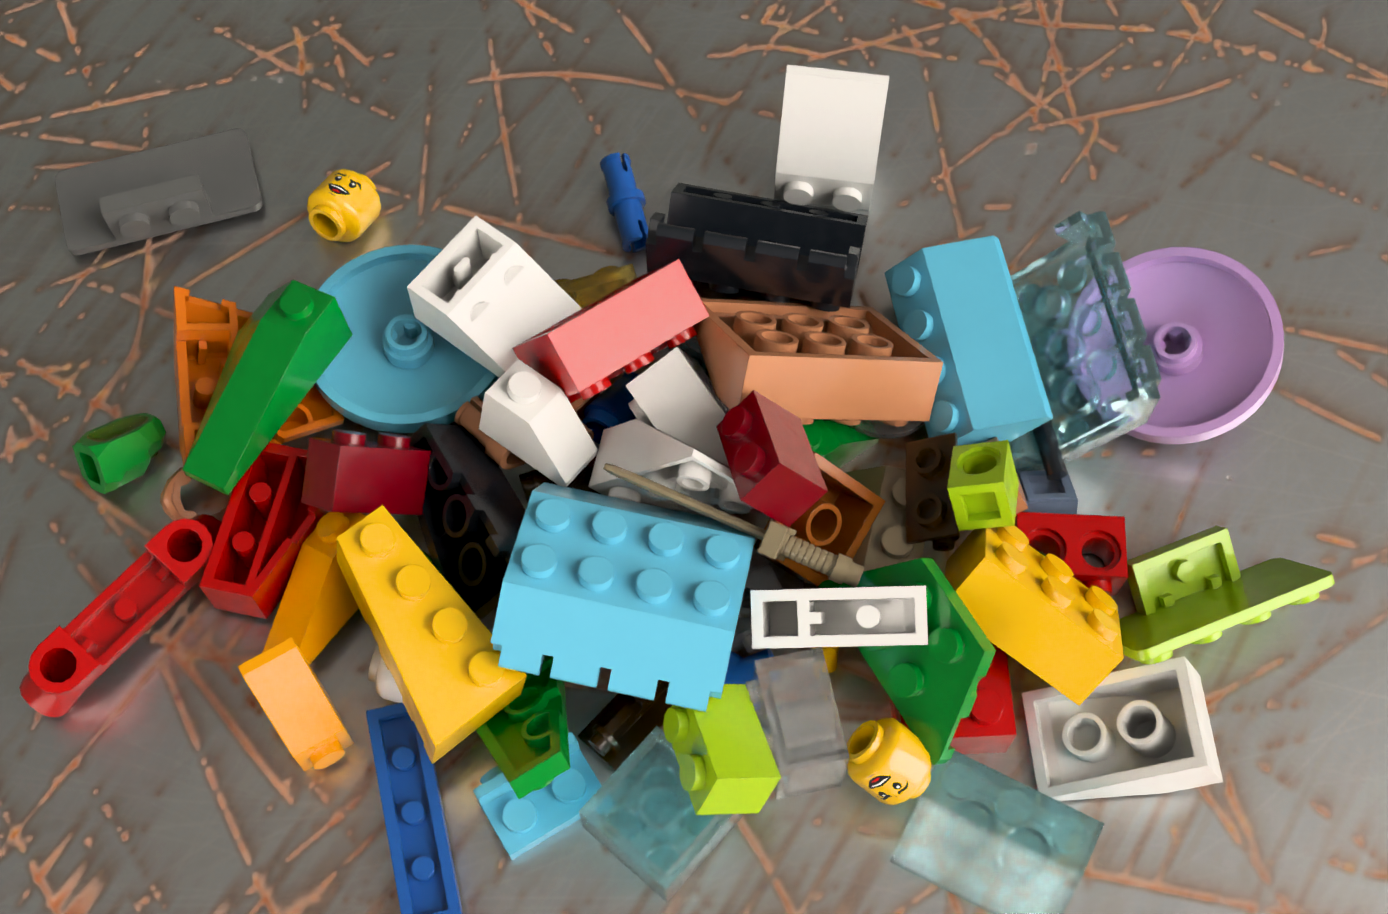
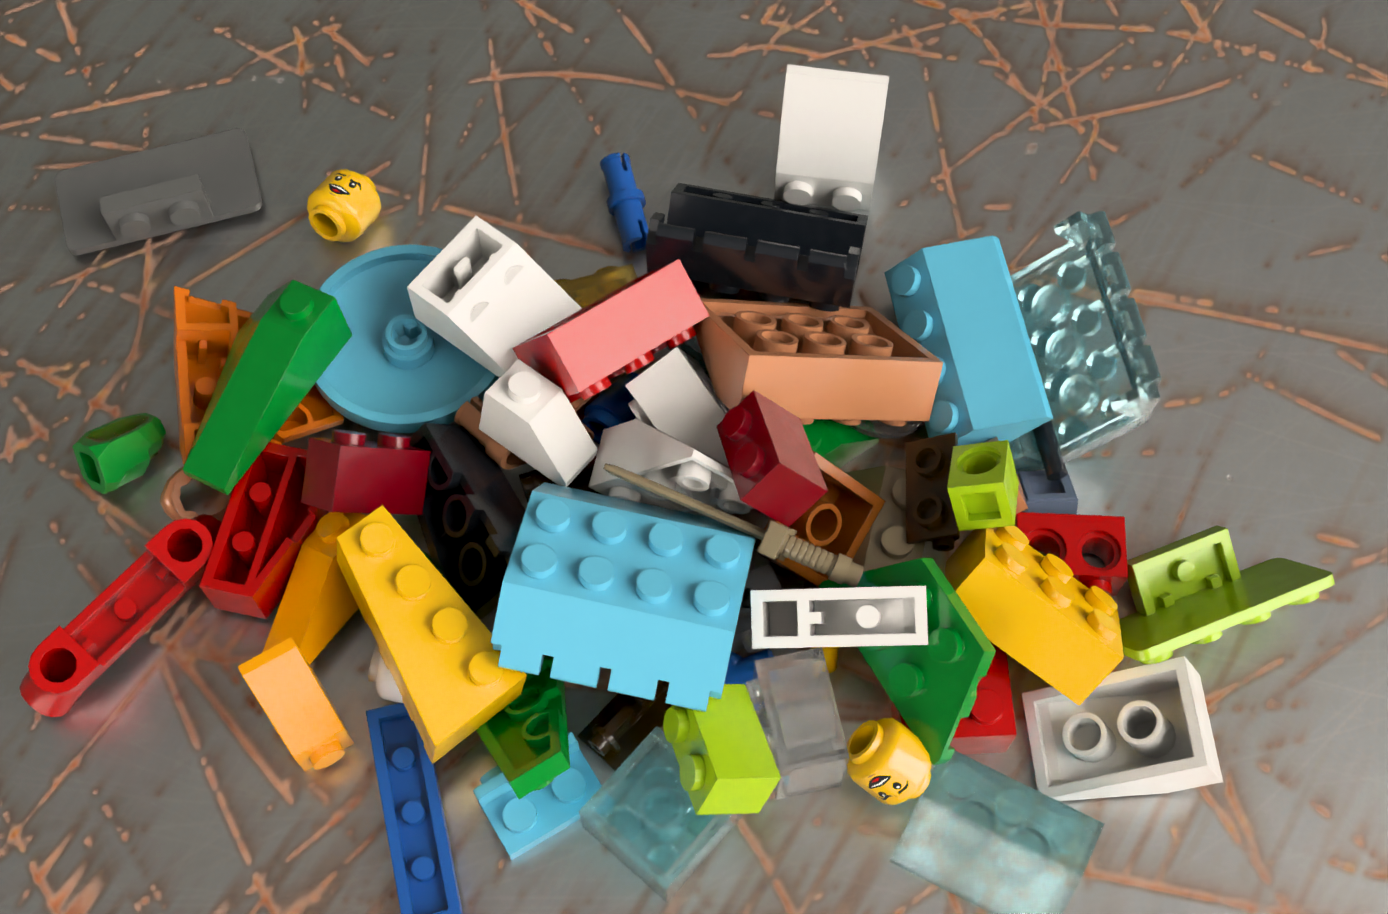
(1211, 338): lavender dish -> none

